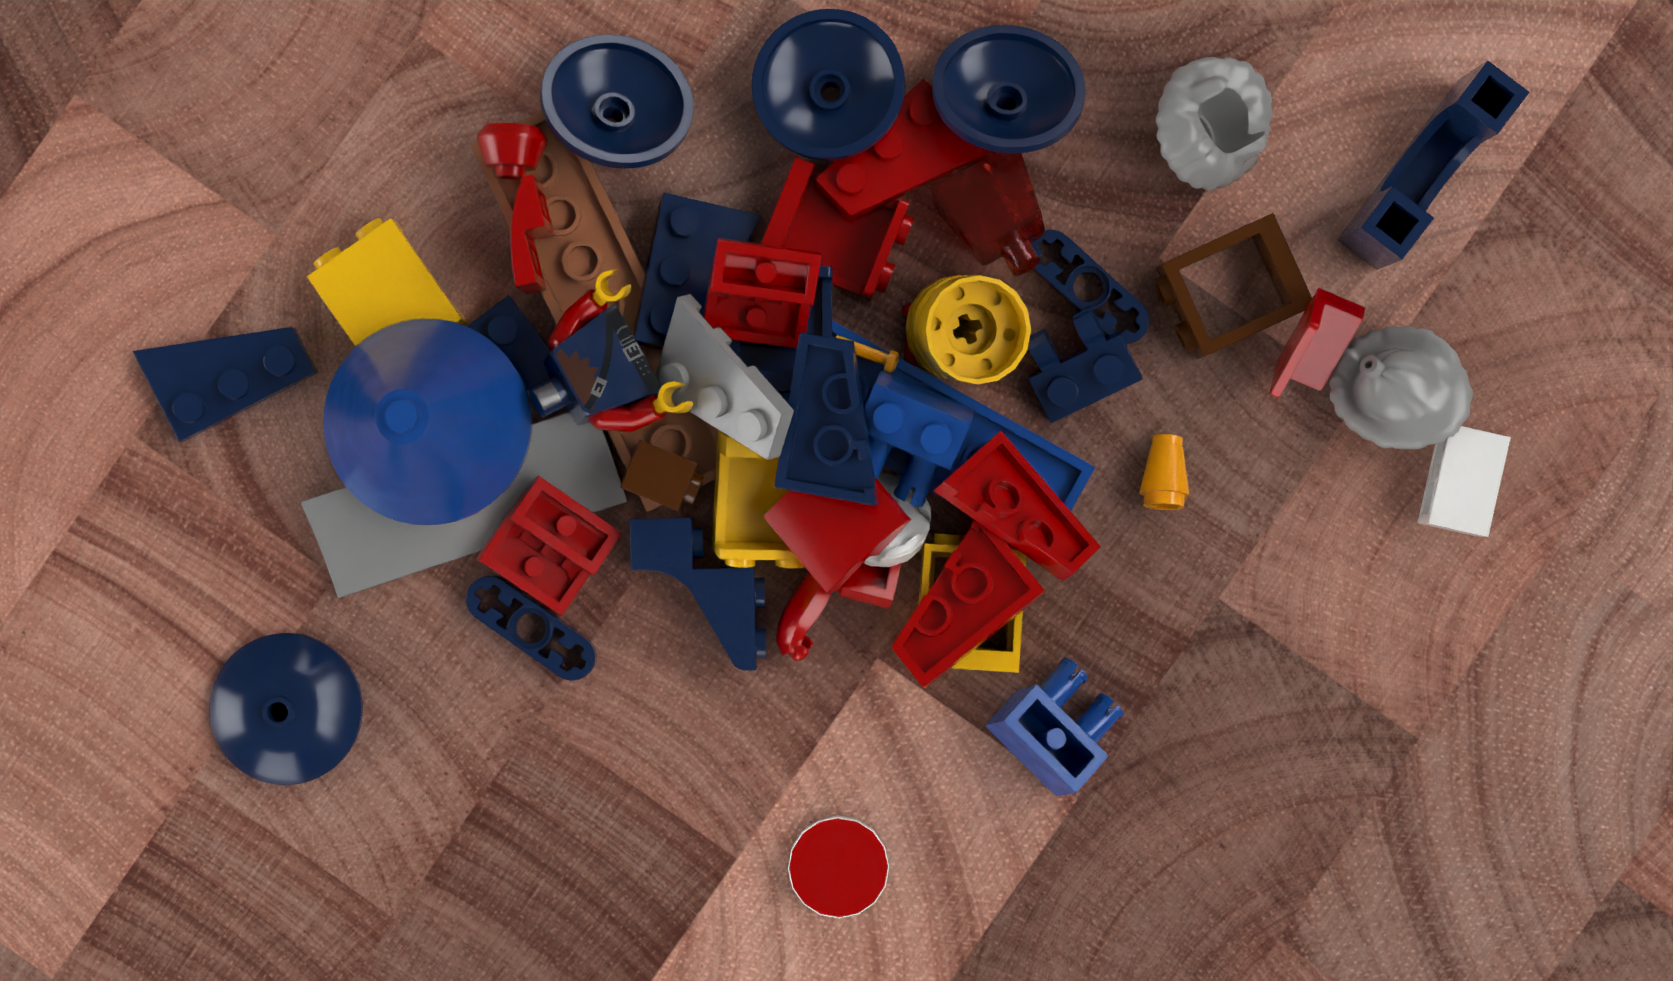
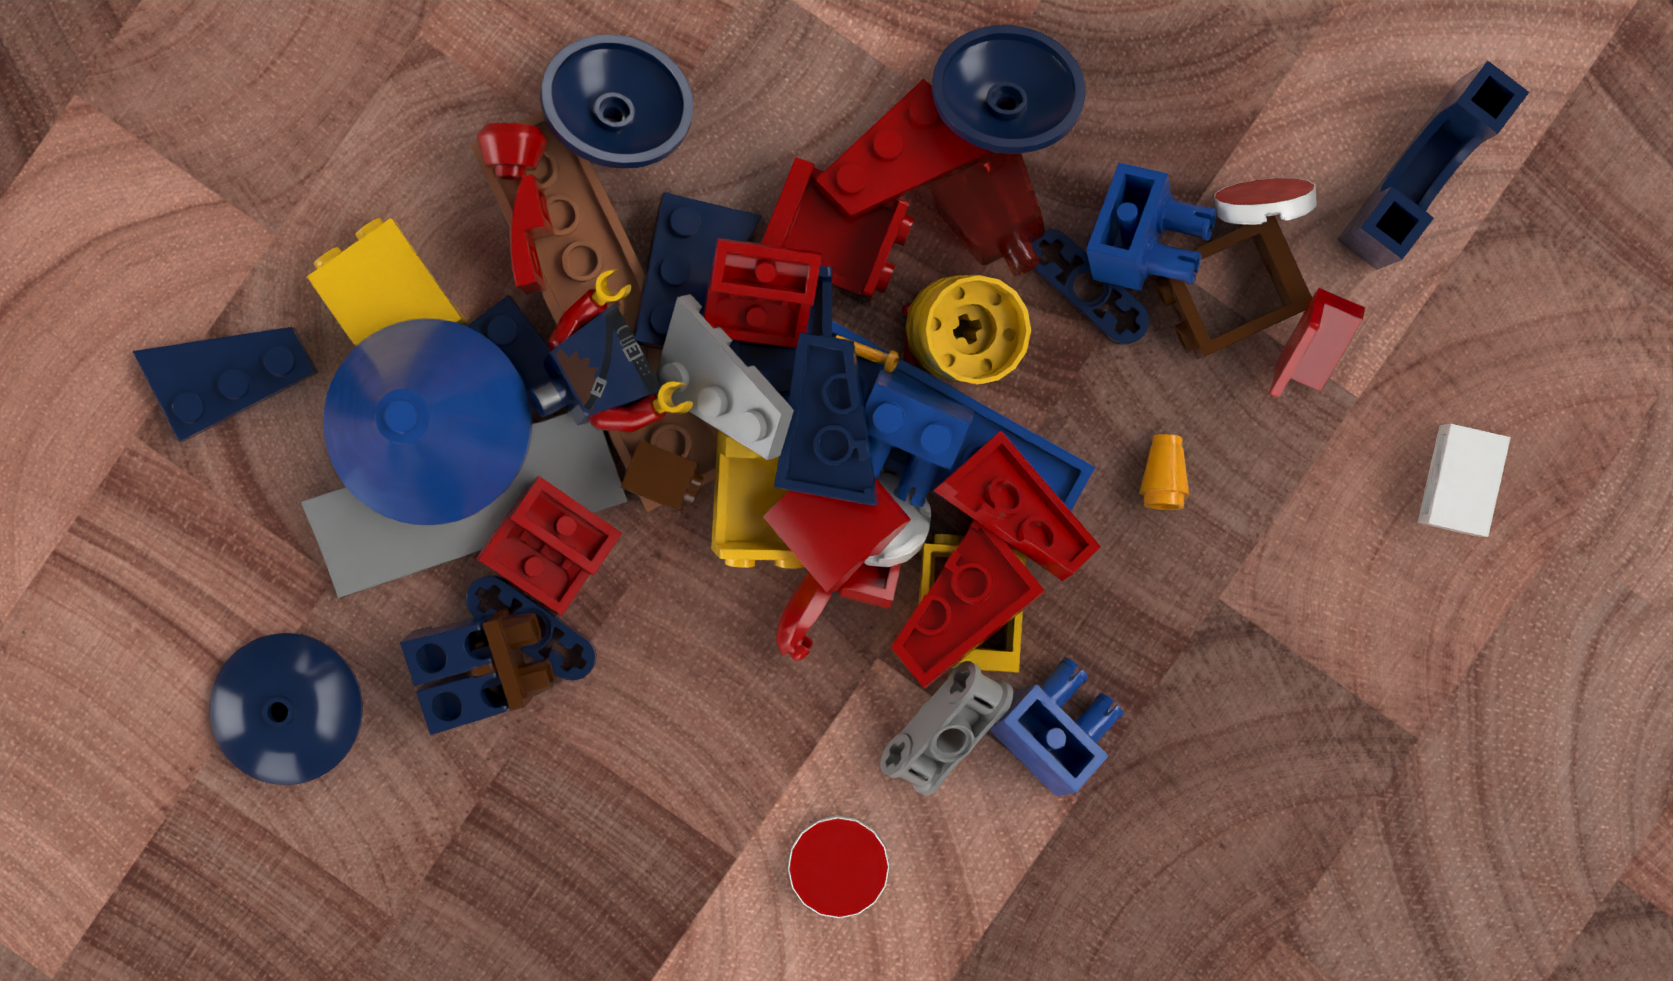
(475, 668): none -> dark blue hips
(723, 593): dark blue arch -> none
(824, 52): dark blue dish -> none
(946, 728): none -> light grey piece
(1085, 375): dark blue plate -> none
(1129, 228): none -> blue brick
(1213, 121): light grey piece -> none
(1256, 199): none -> tile
(1401, 388): light grey piece -> none

